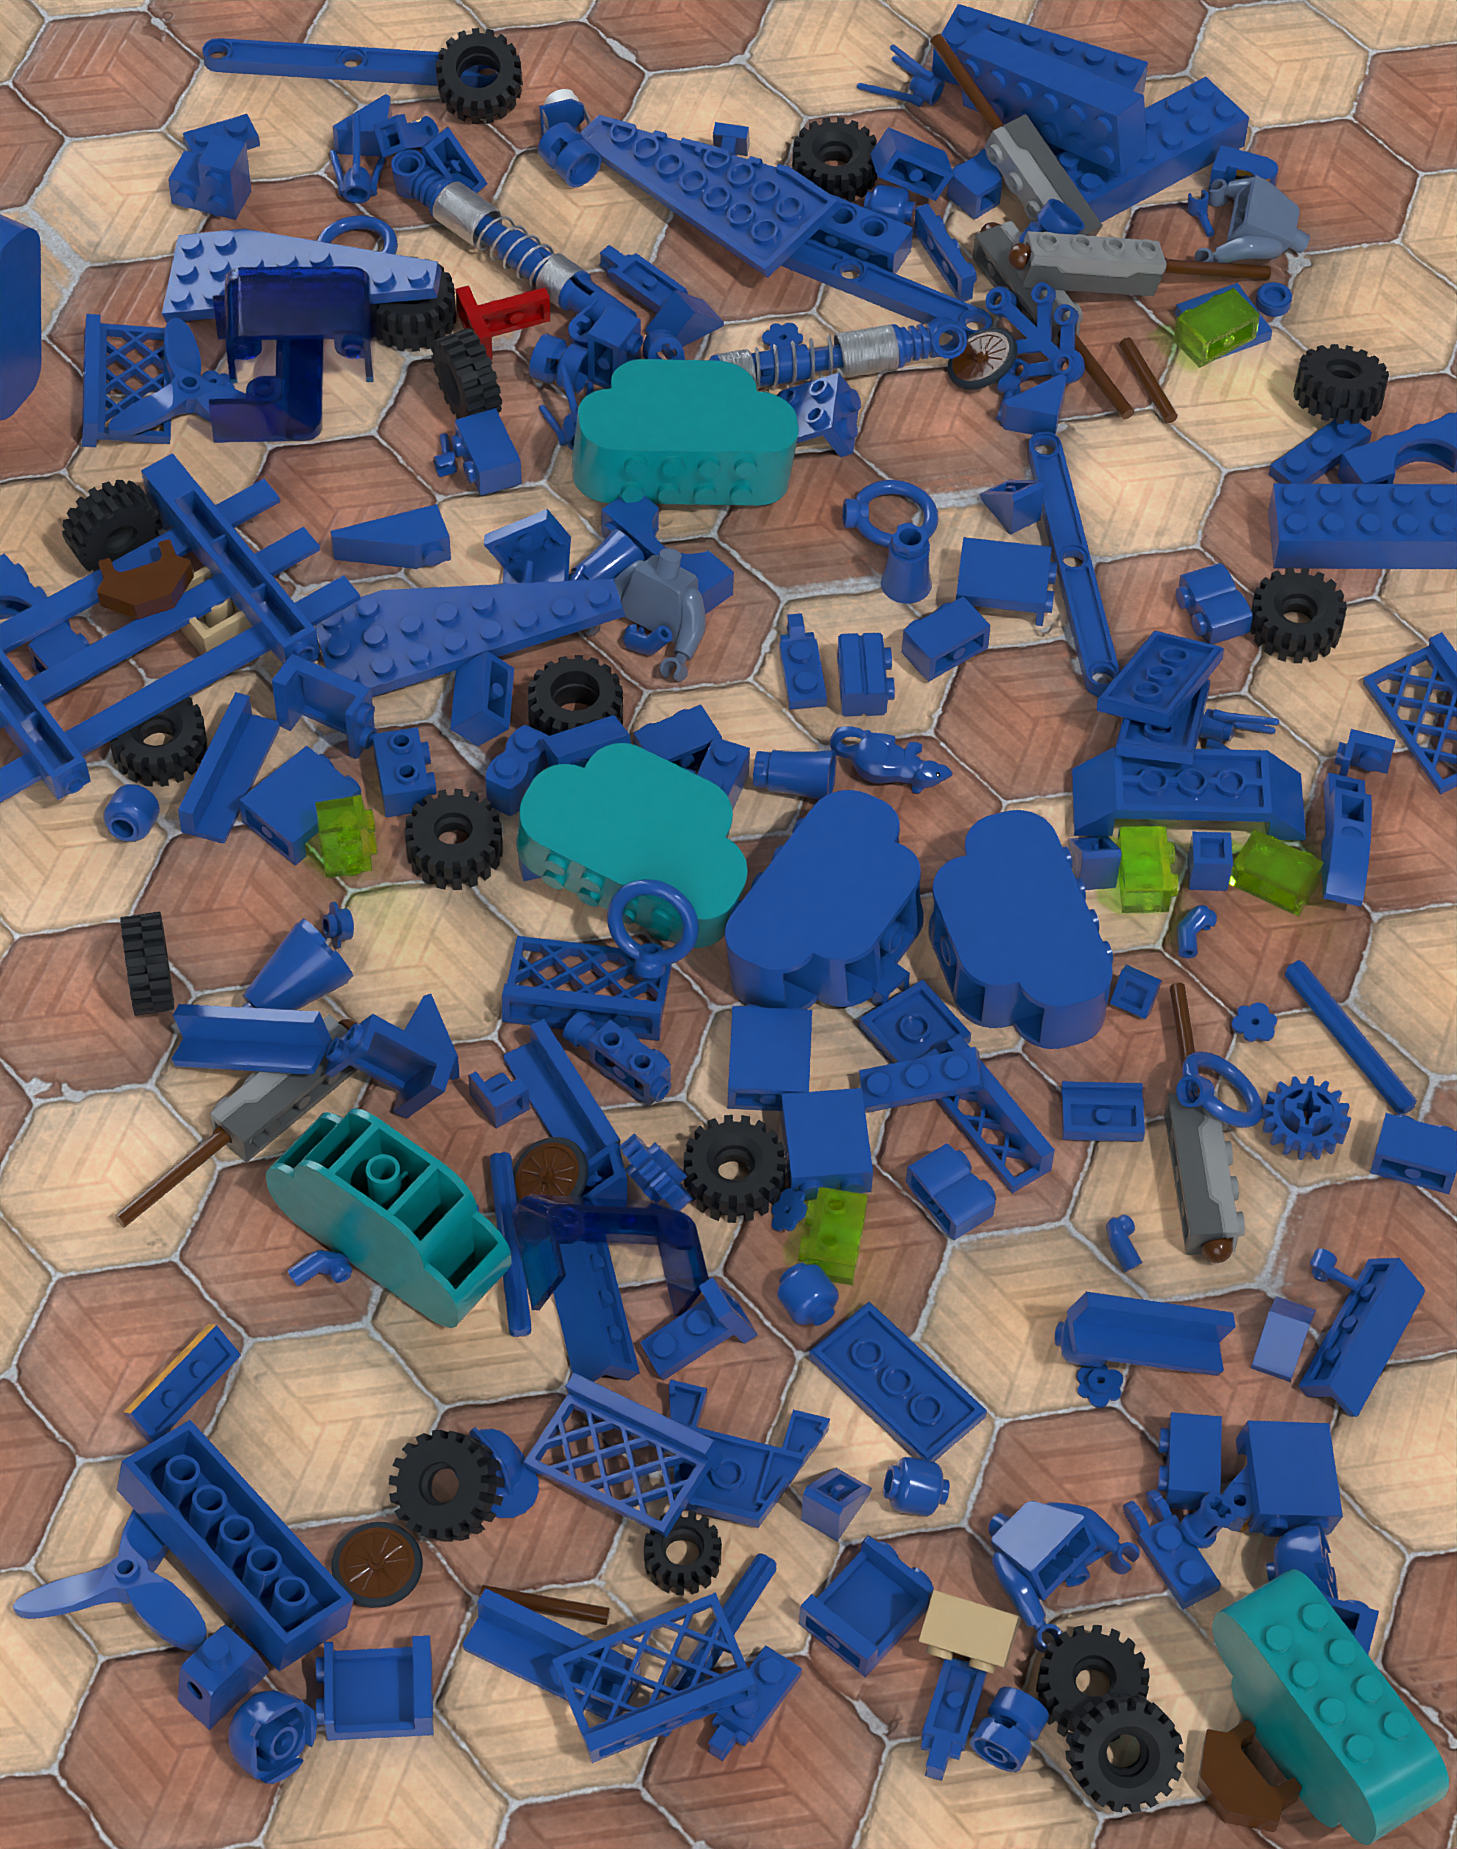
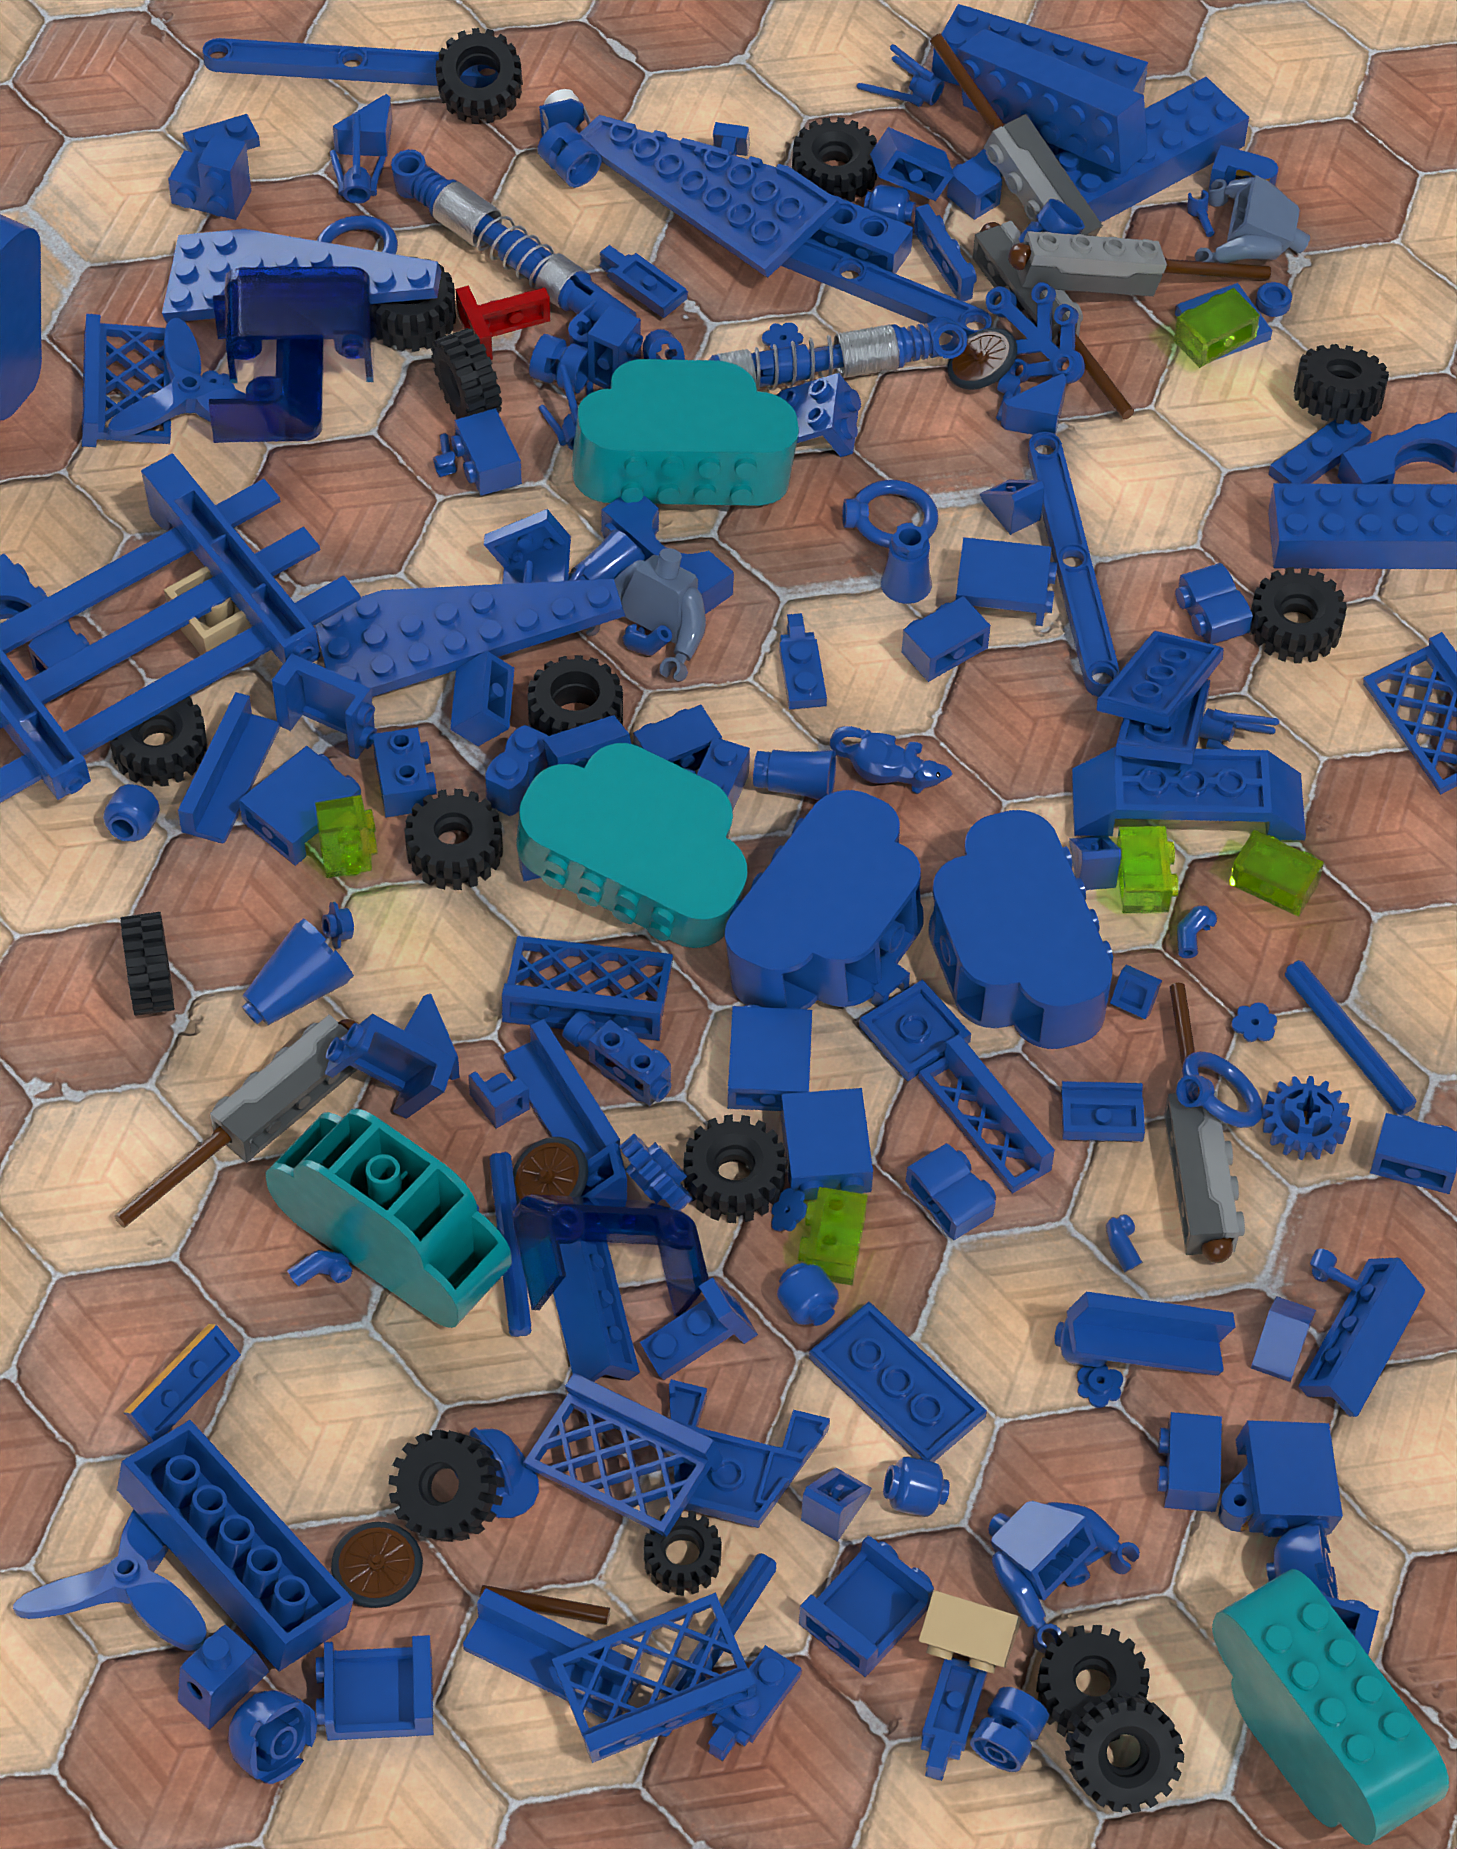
(110, 523): black tyre -> none
(148, 587): reddish brown piece -> none
(250, 1039): blue panel -> none
(397, 135): blue leg -> none
(399, 540): blue slope -> none
(451, 161): blue slope -> none
(651, 958): blue piece -> none
(685, 318): blue slope -> none
(863, 674): blue brick -> none
(921, 1079): blue plate -> none
(1148, 380): reddish brown bar -> none
(1171, 1553): blue hinge -> none
(1204, 1524): blue bush -> none
(1210, 861): blue panel -> none
(1236, 1786): reddish brown piece -> none
(1346, 839): blue slope -> none
(1365, 751): blue bracket -> none

